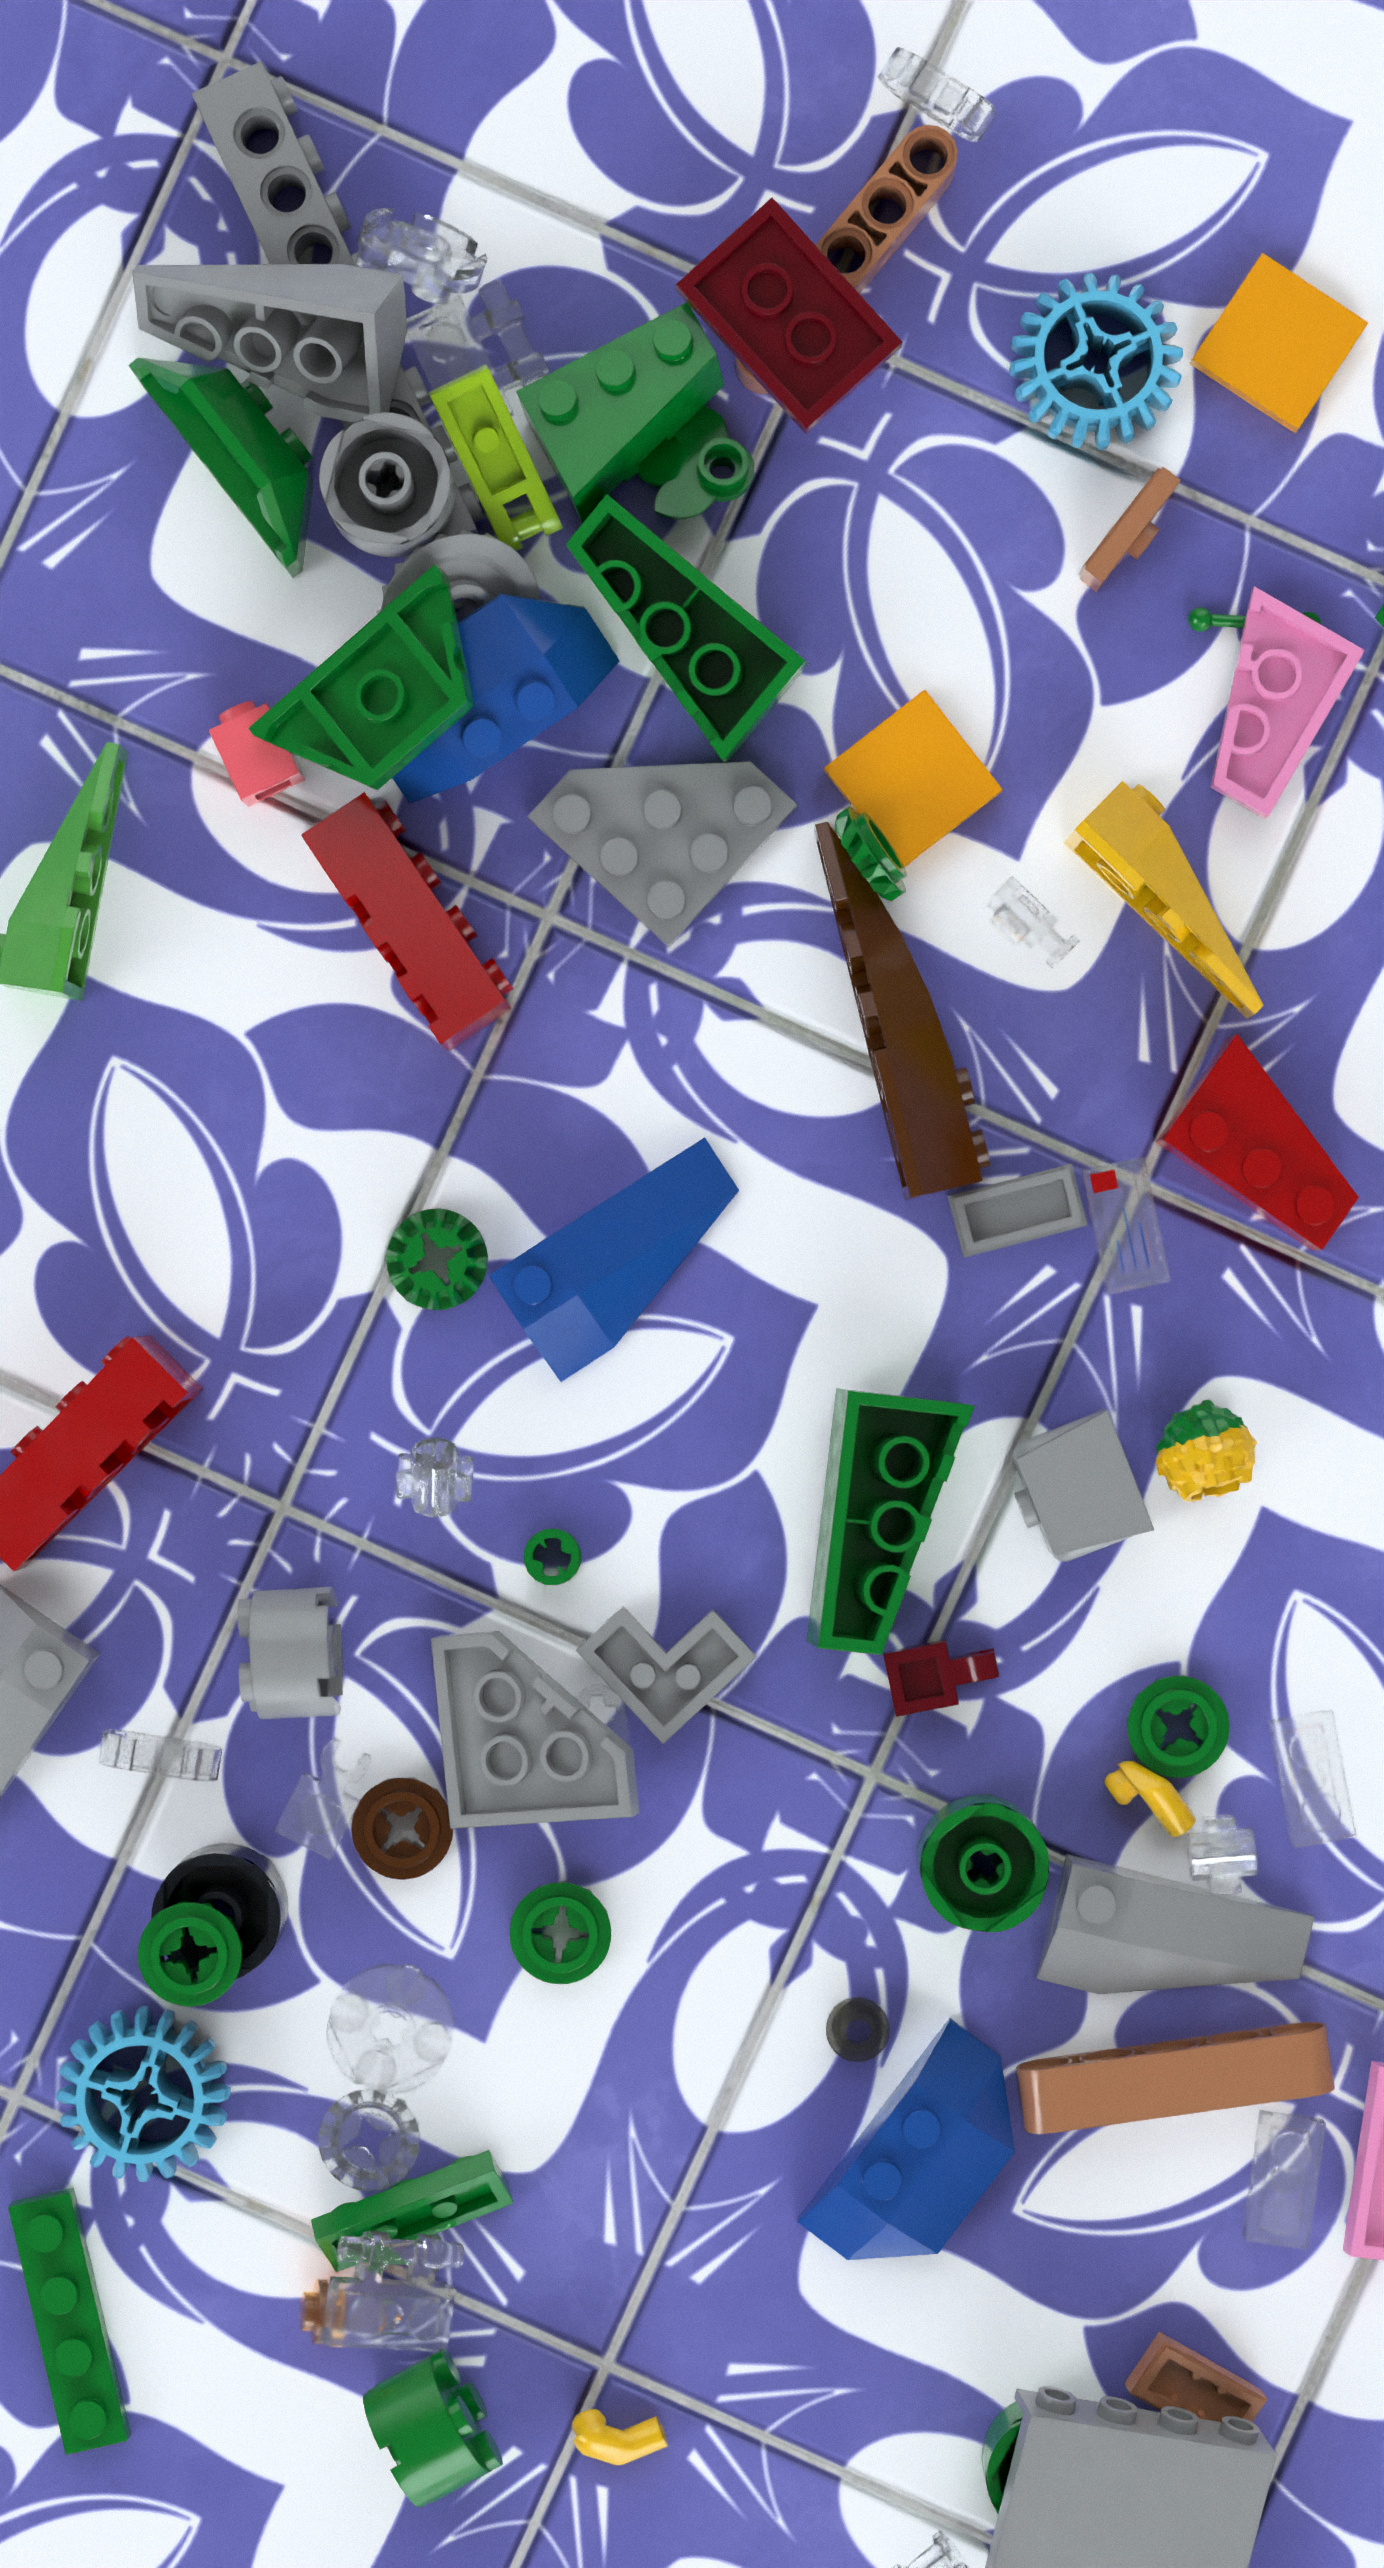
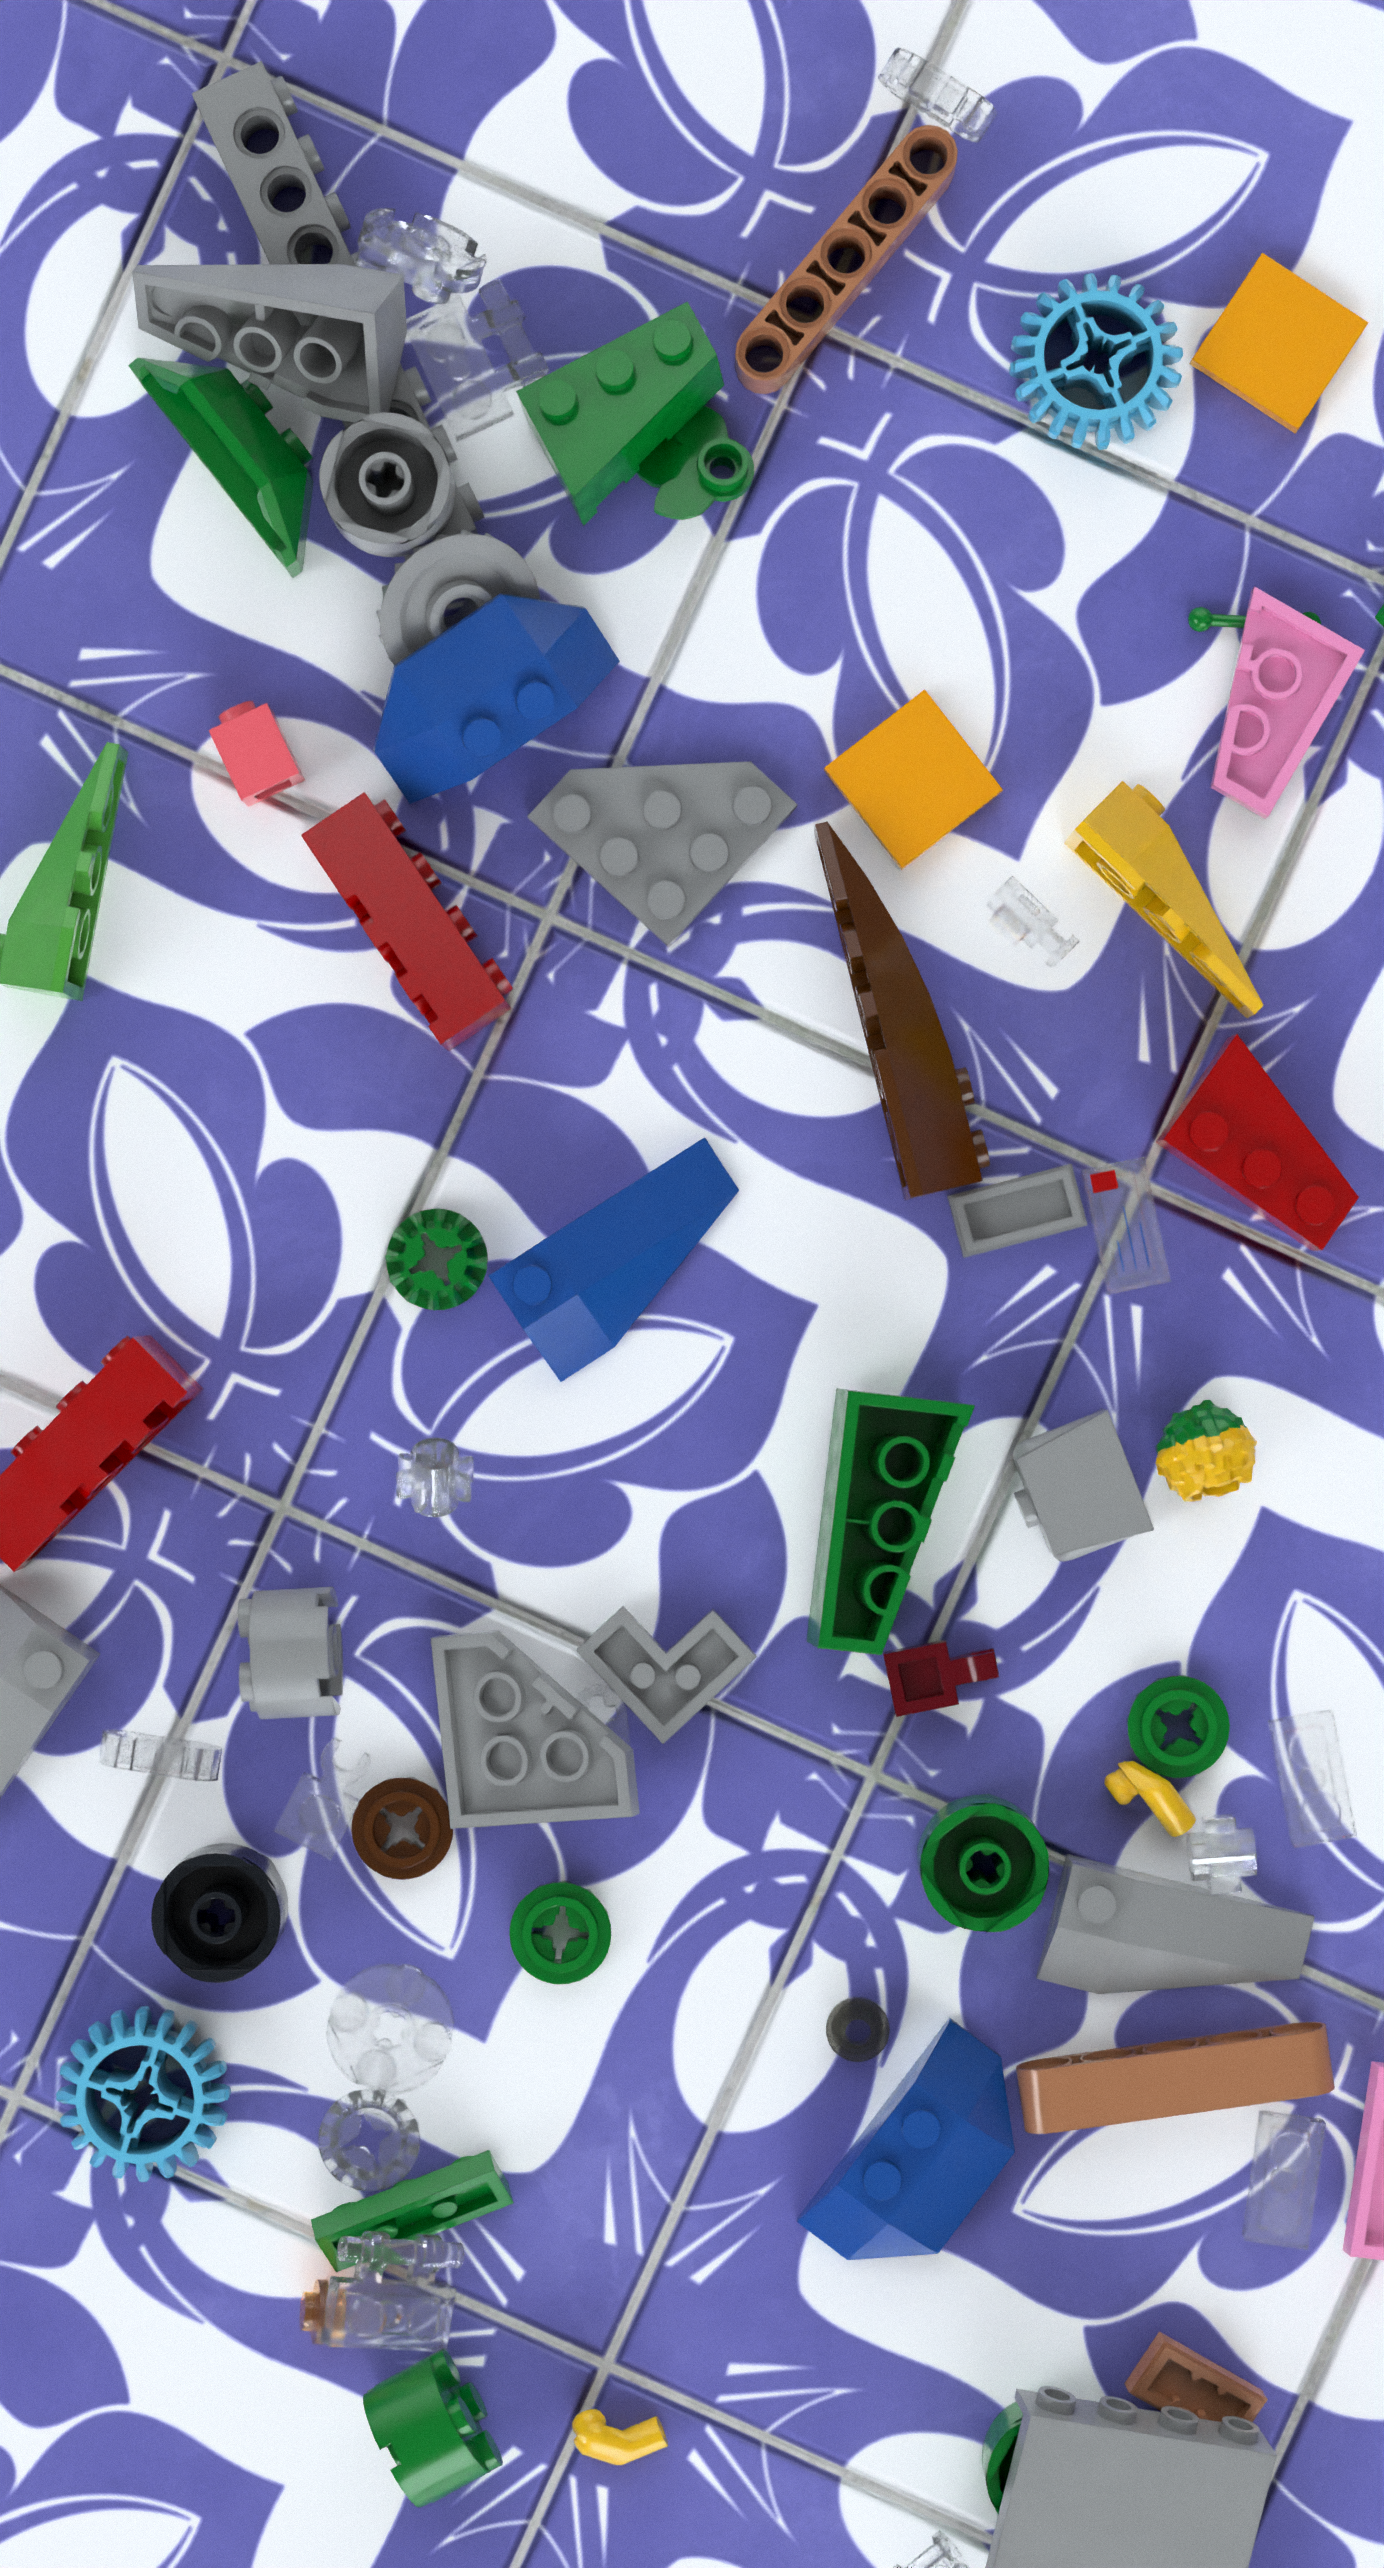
(69, 2321): green plate -> none
(172, 1977): green gear -> none
(380, 691): green wing -> none
(494, 456): lime plate -> none
(536, 1567): green bush -> none
(698, 638): green wedge -> none
(788, 315): dark red plate -> none
(871, 853): green gear -> none
(1132, 531): nougat plate -> none

